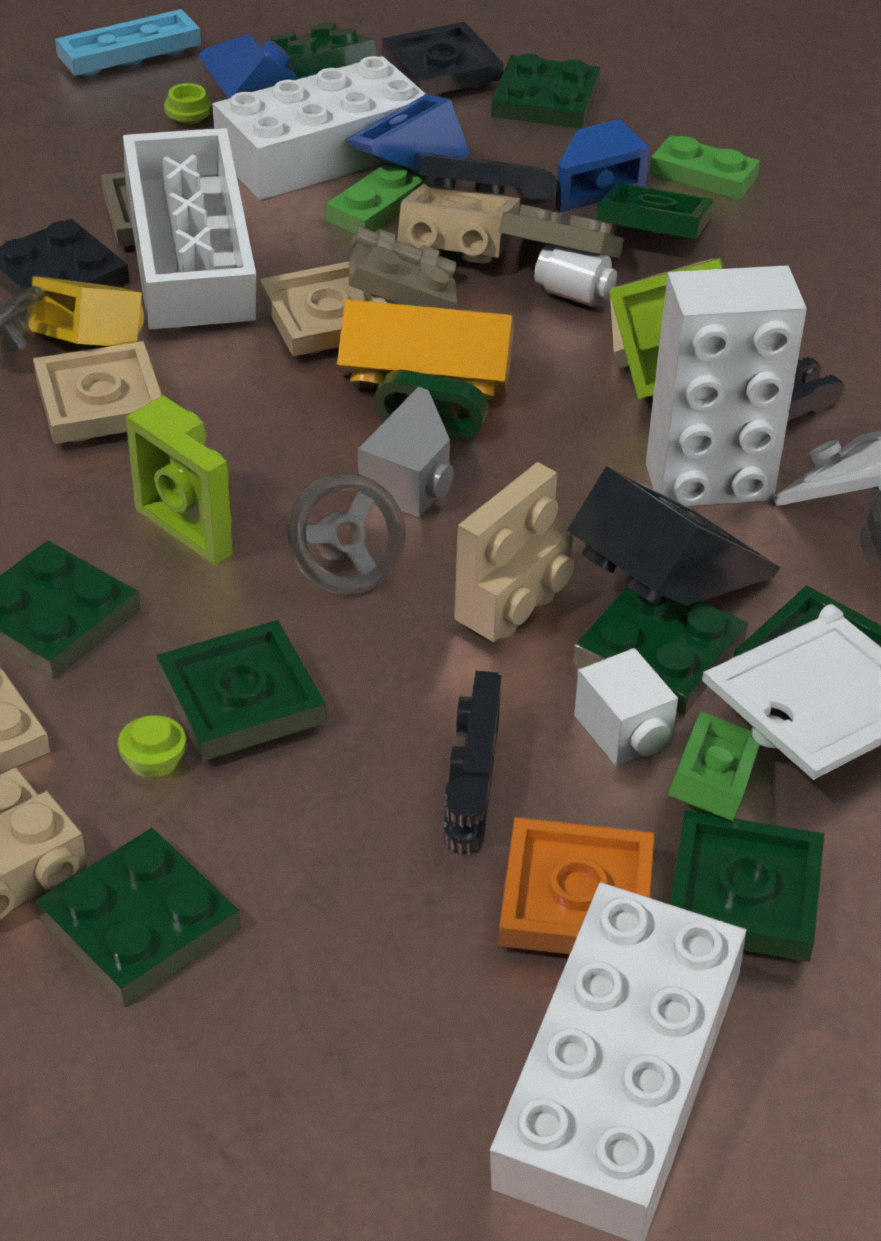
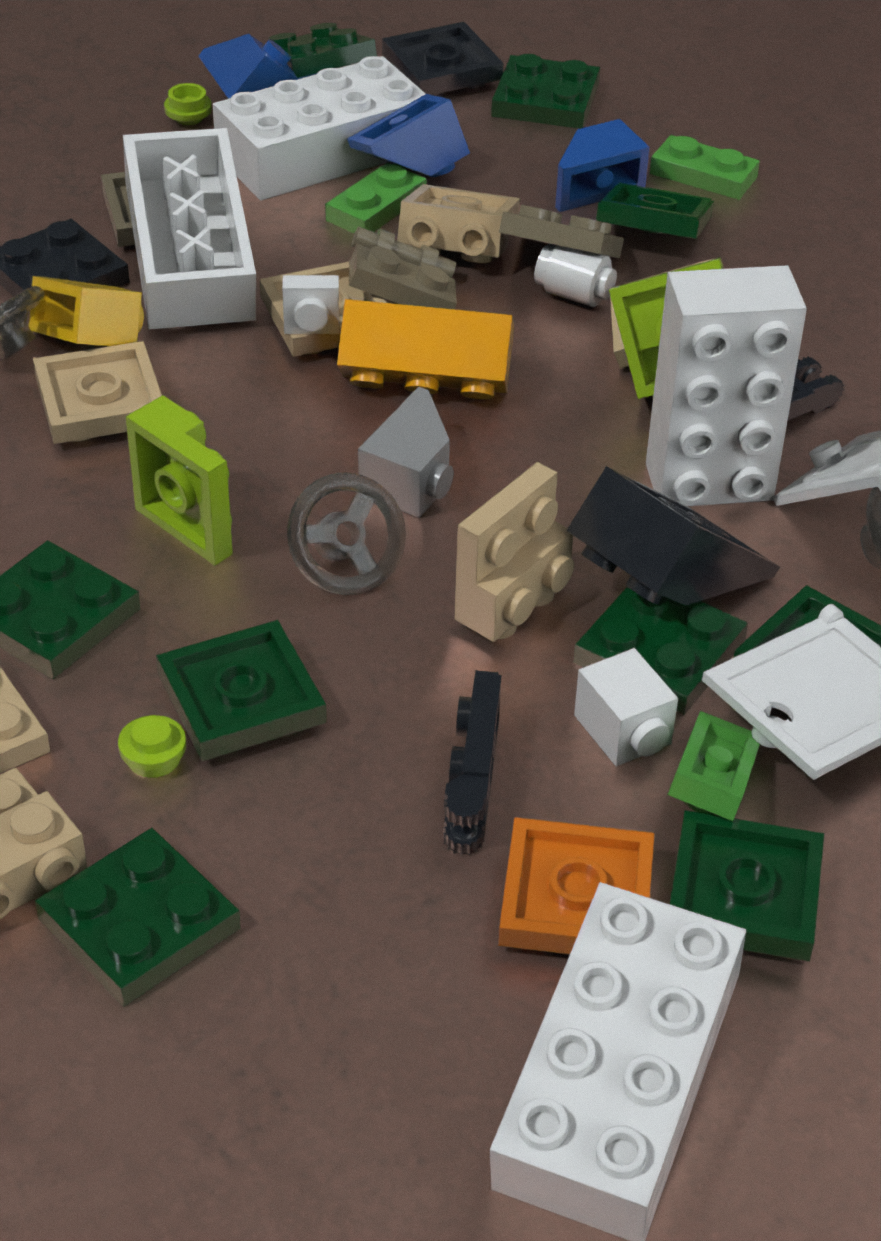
(128, 42): medium azure plate -> none
(311, 304): none -> white plate
(457, 402): dark green plate -> none
(489, 175): black hinge -> none

